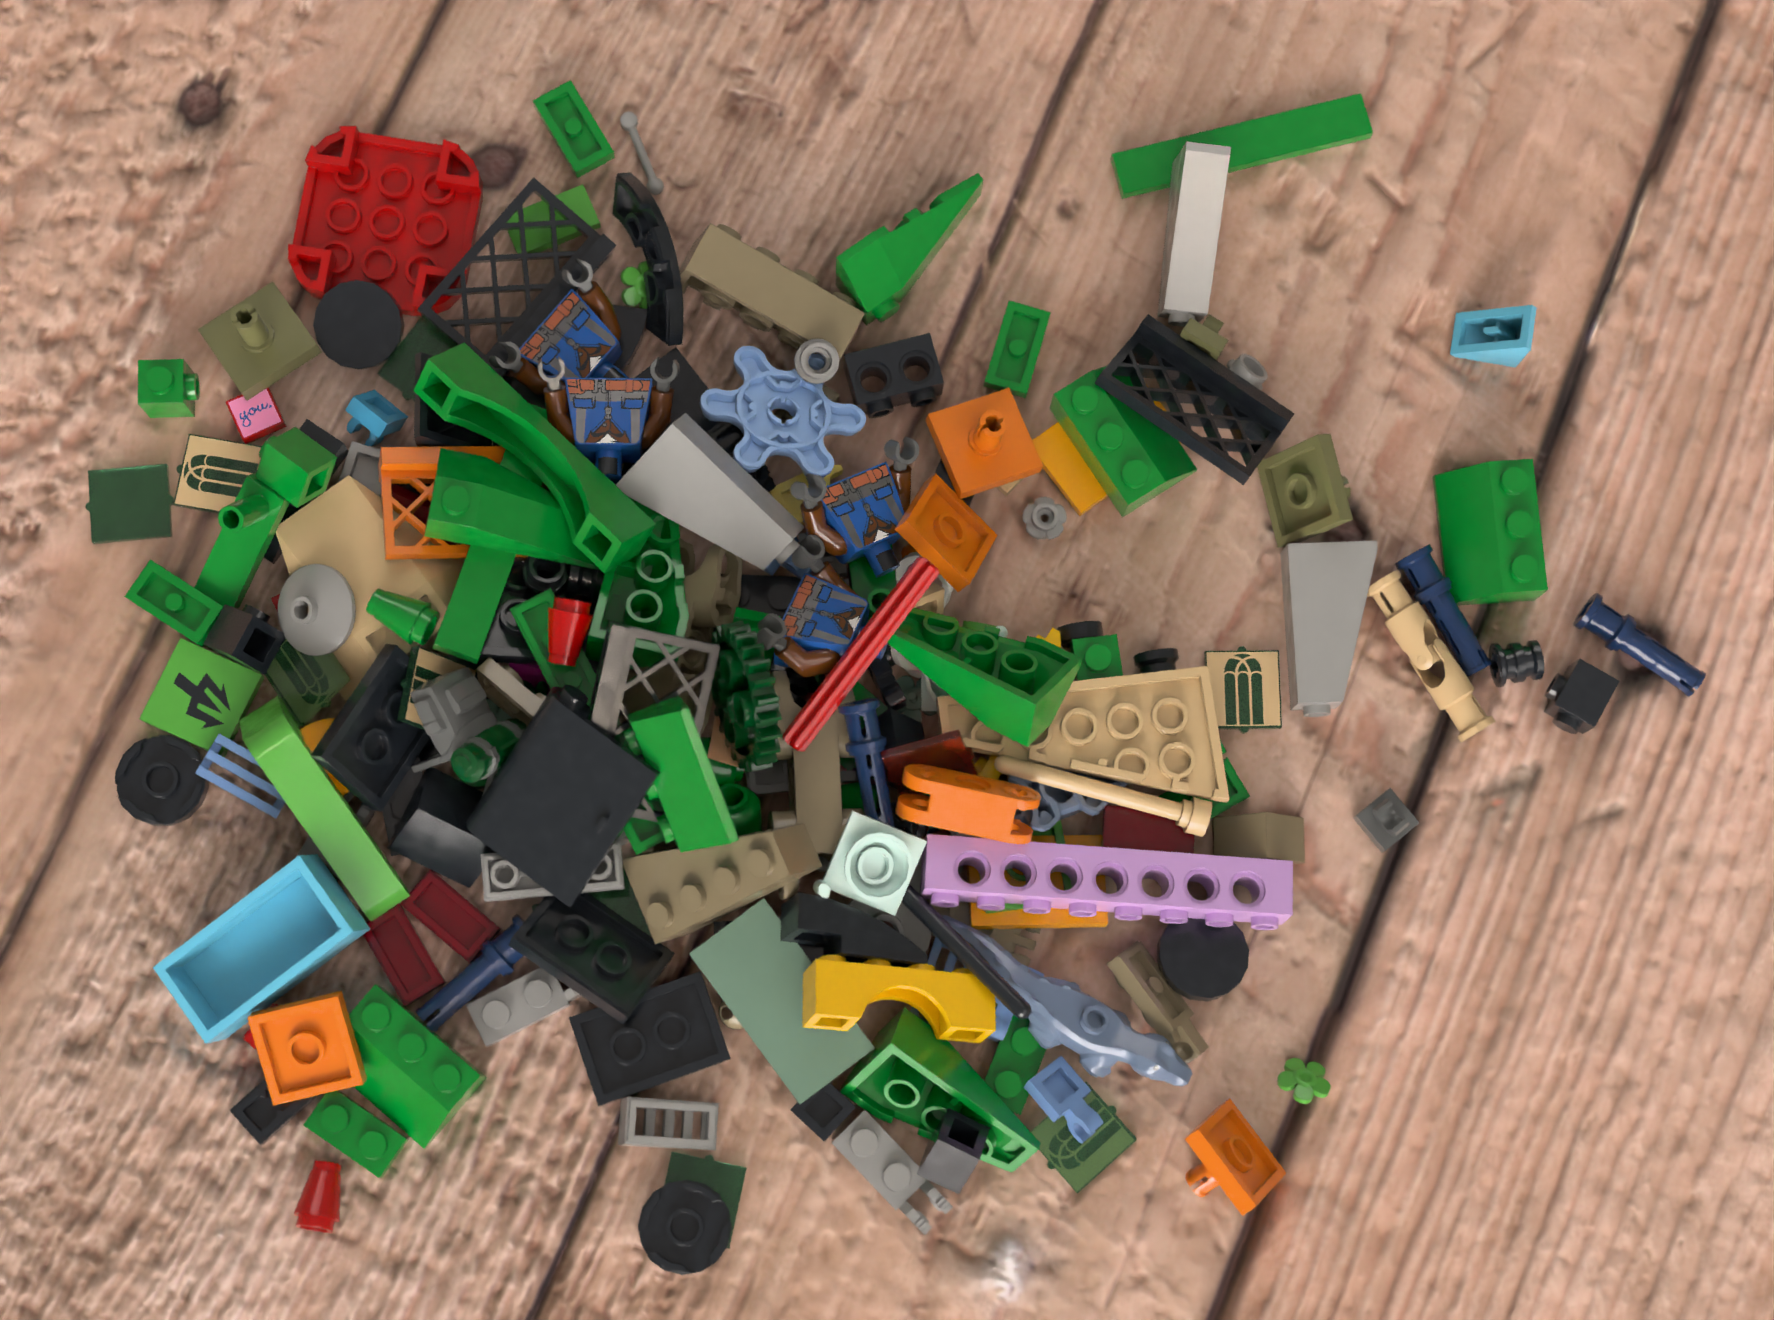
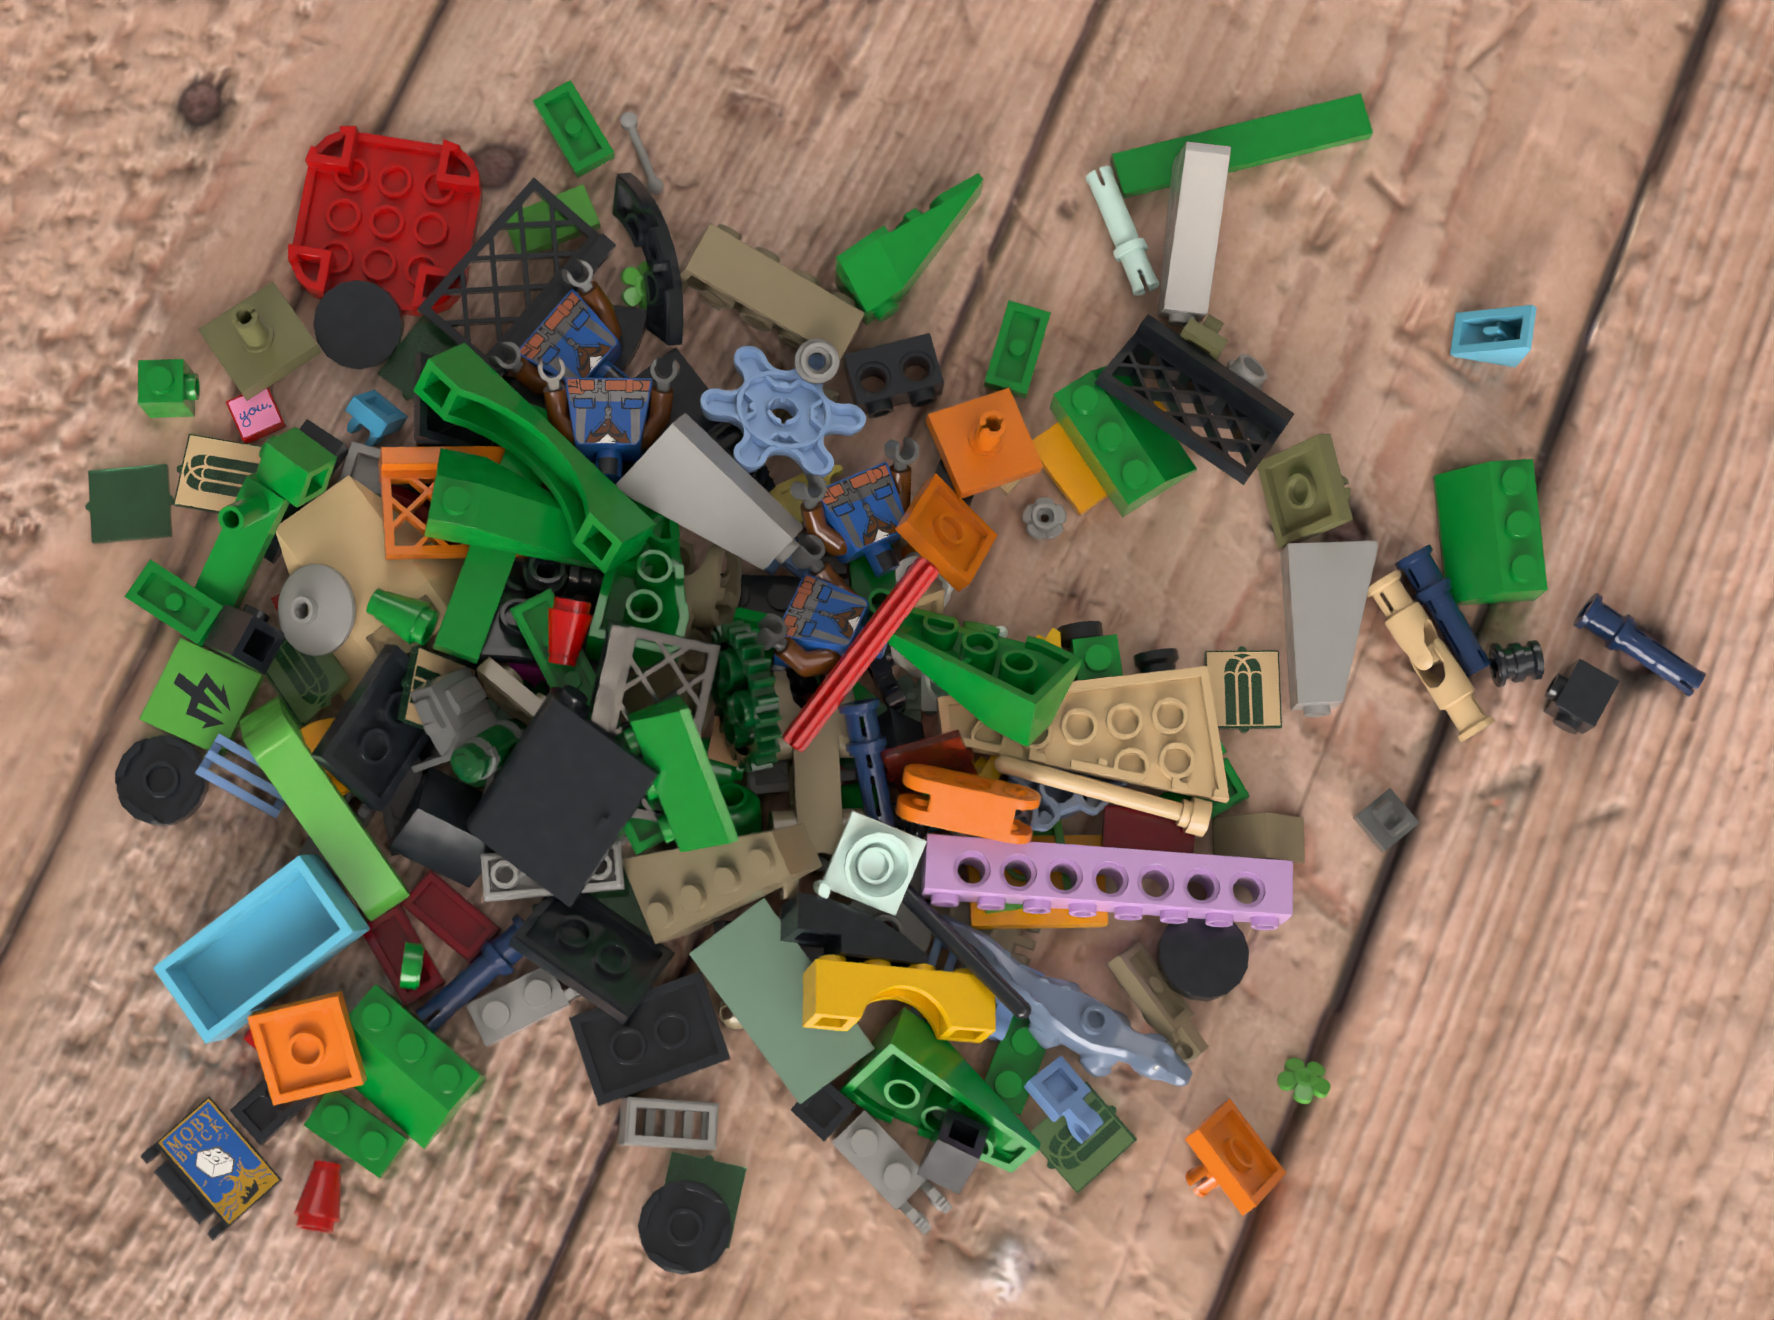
(212, 1167): none -> piece
(412, 966): none -> green tile
(1128, 246): none -> light aqua pin

